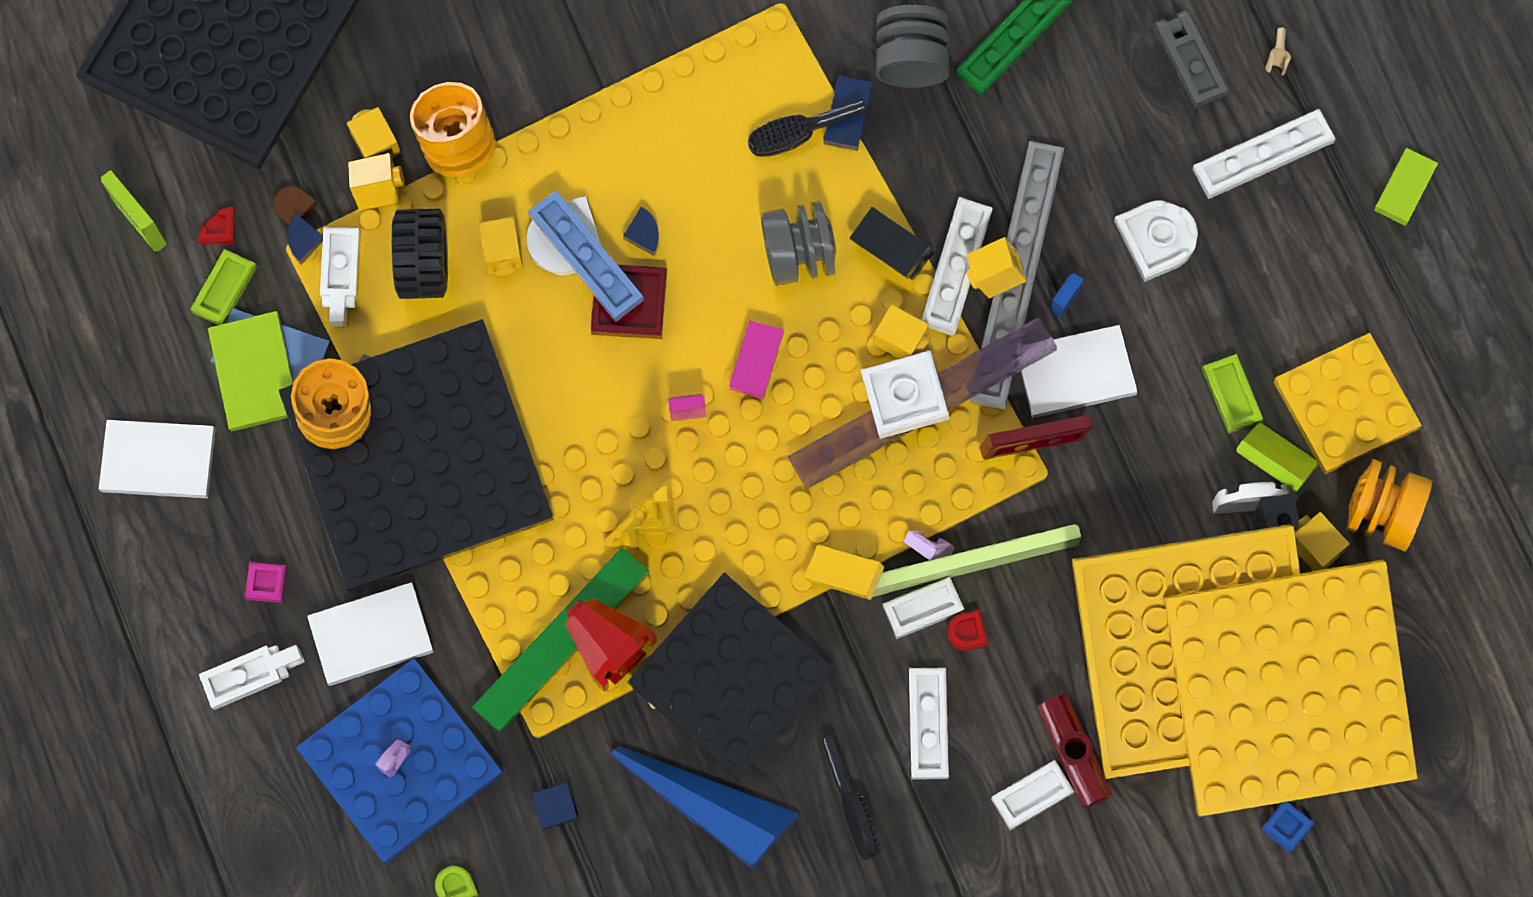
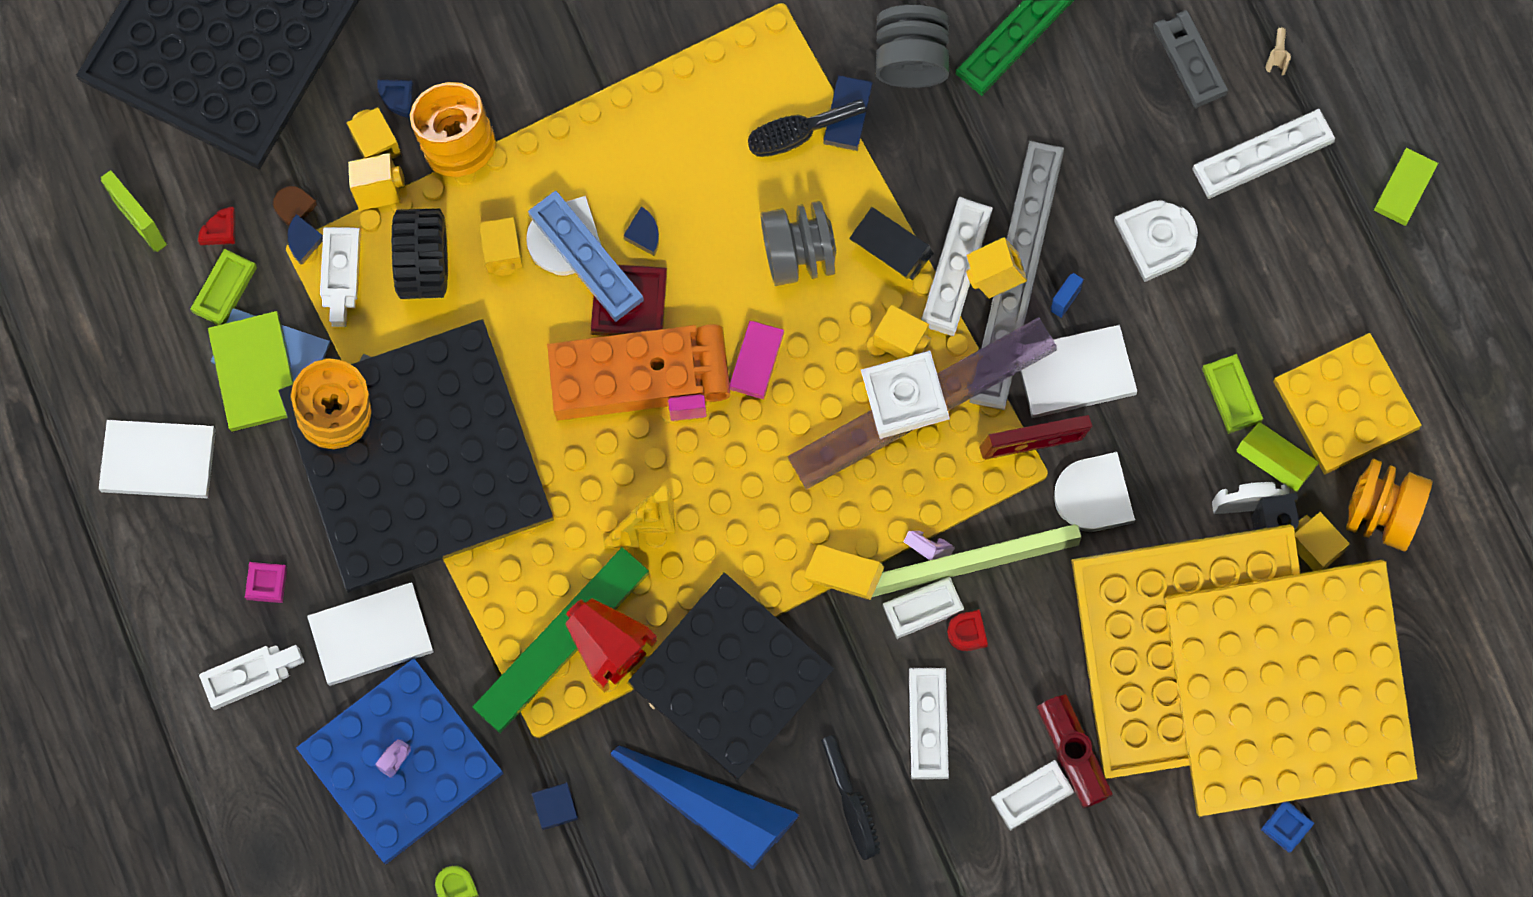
(397, 95): none -> dark blue tile
(619, 375): none -> orange hinge
(1094, 494): none -> white tile

